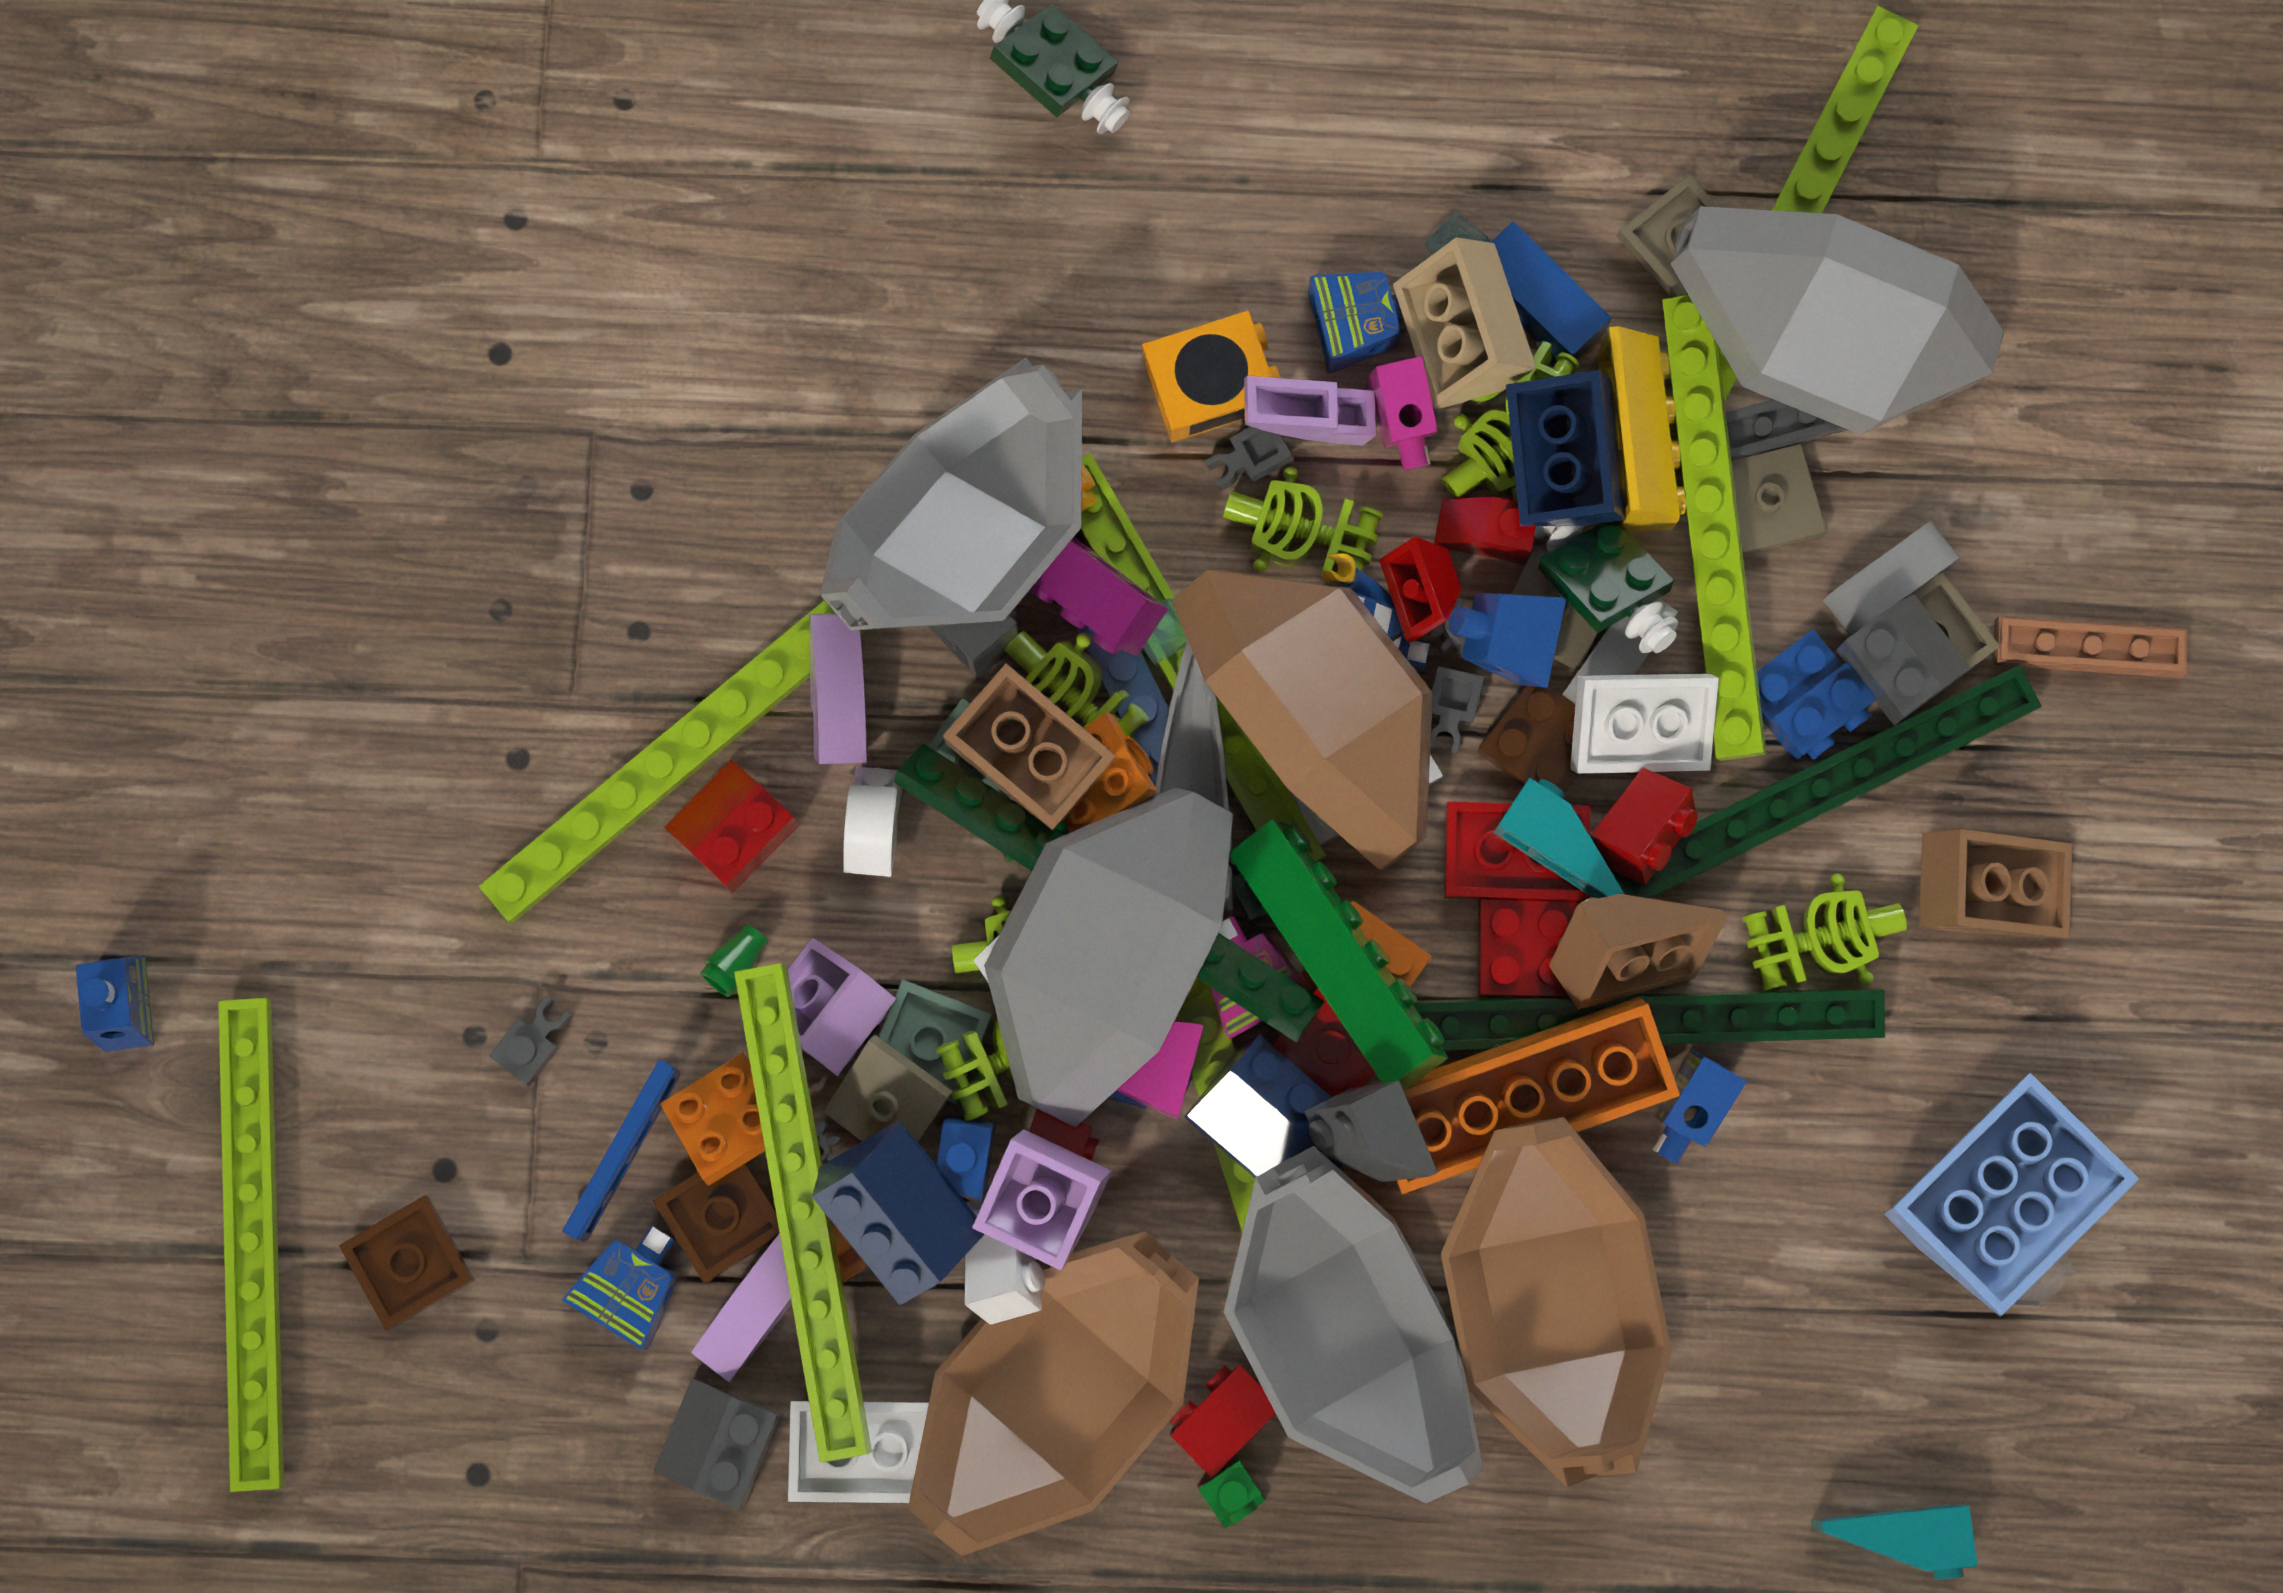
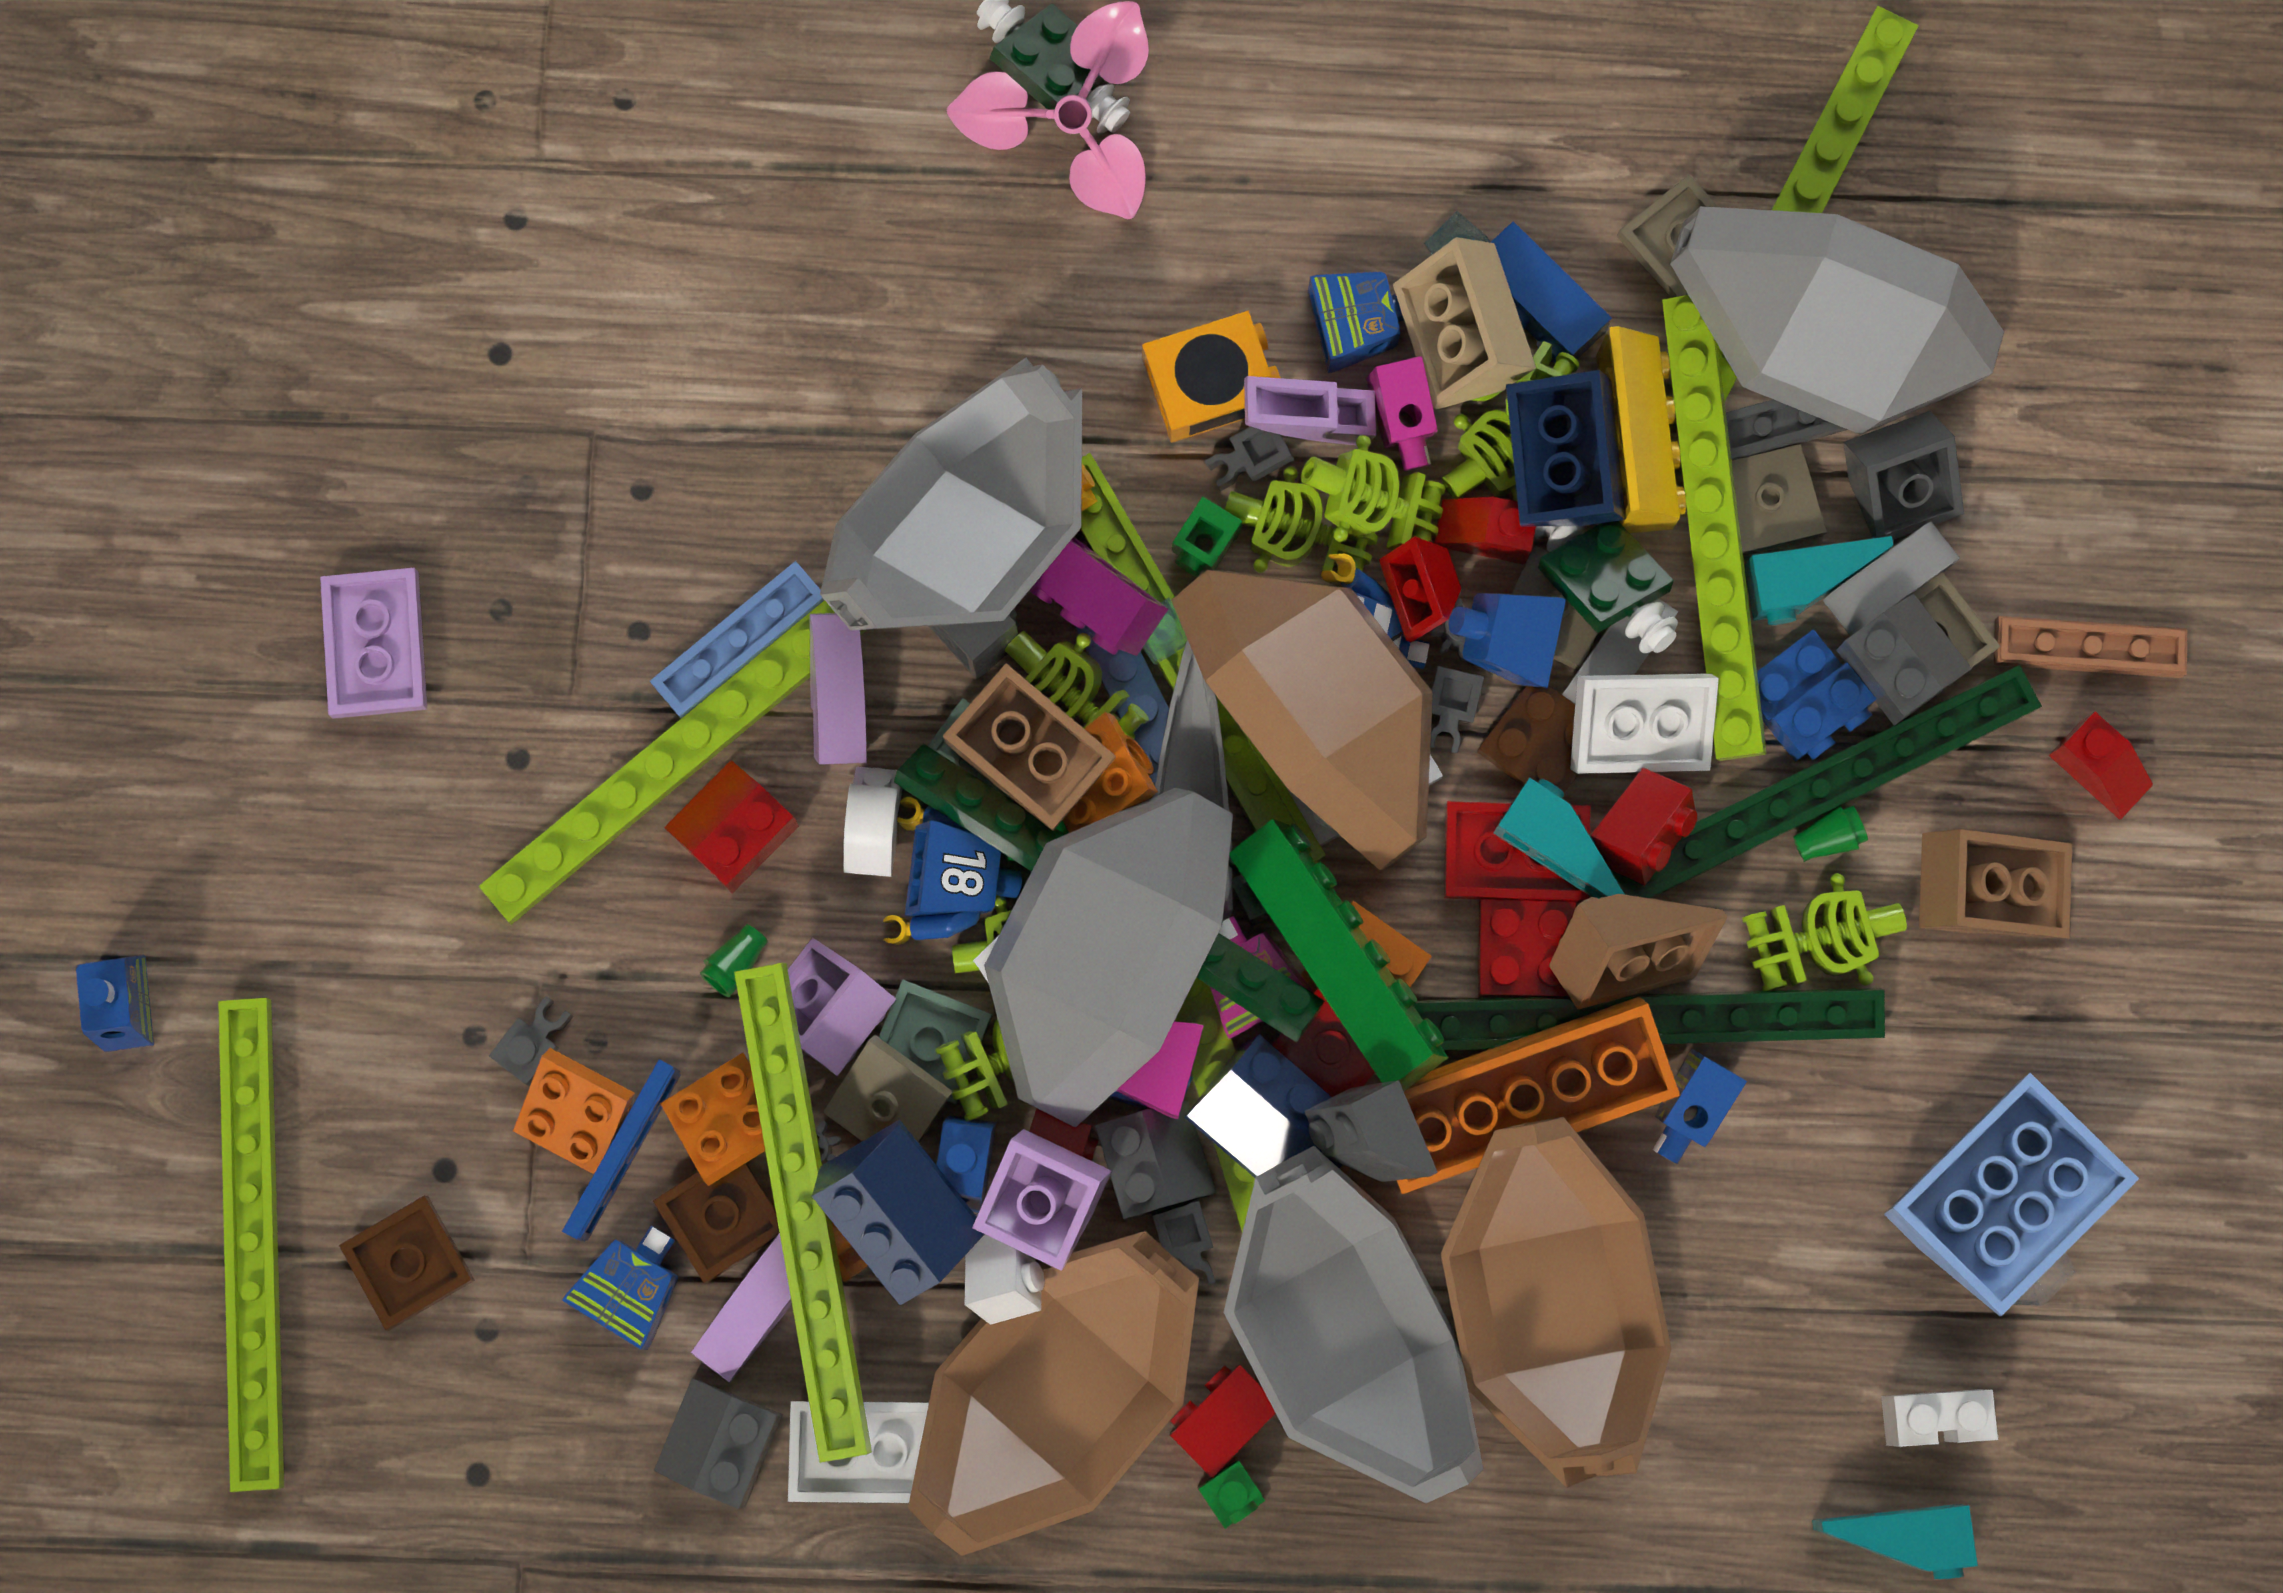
(373, 643): none -> lavender plate
(573, 1110): none -> orange plate
(737, 639): none -> medium blue plate
(950, 877): none -> blue torso
(1109, 174): none -> bright pink plant
(1154, 1161): none -> dark grey slope
(1185, 1235): none -> dark grey plate
(1205, 522): none -> green brick
(1371, 482): none -> lime torso
(1796, 579): none -> teal slope
(1832, 834): none -> green cone
(1905, 476): none -> dark grey slope
(1919, 1417): none -> white brick
(2103, 764): none -> red slope

